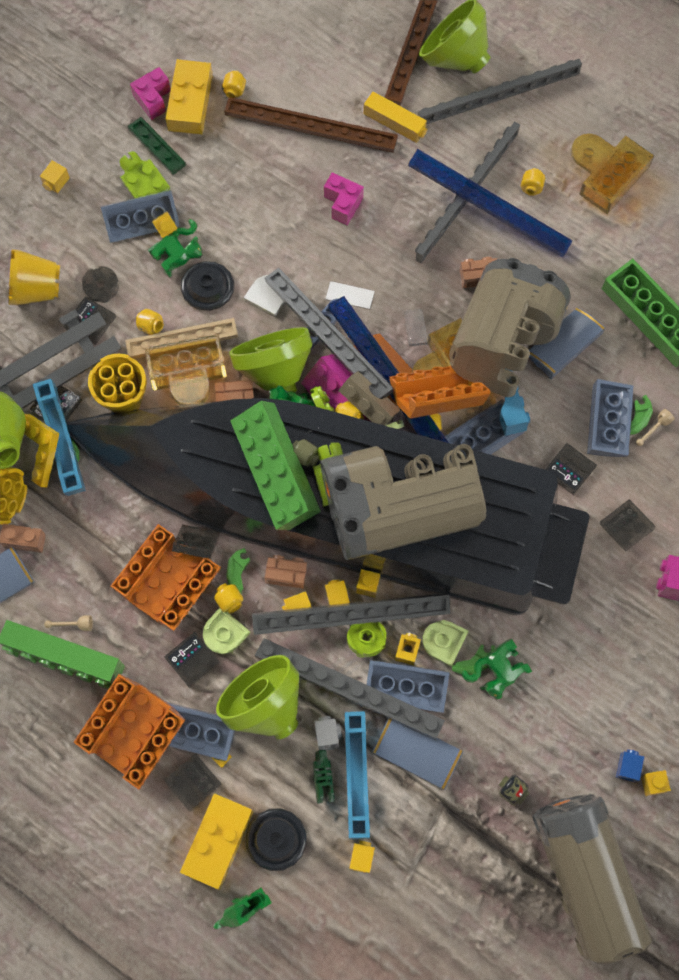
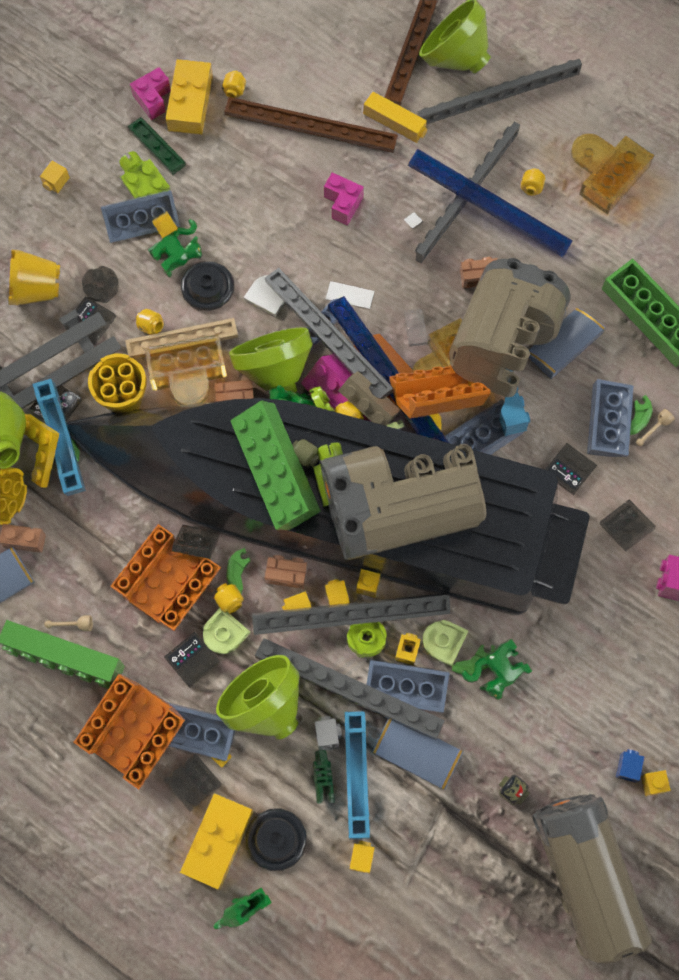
(413, 220): none -> white sticker

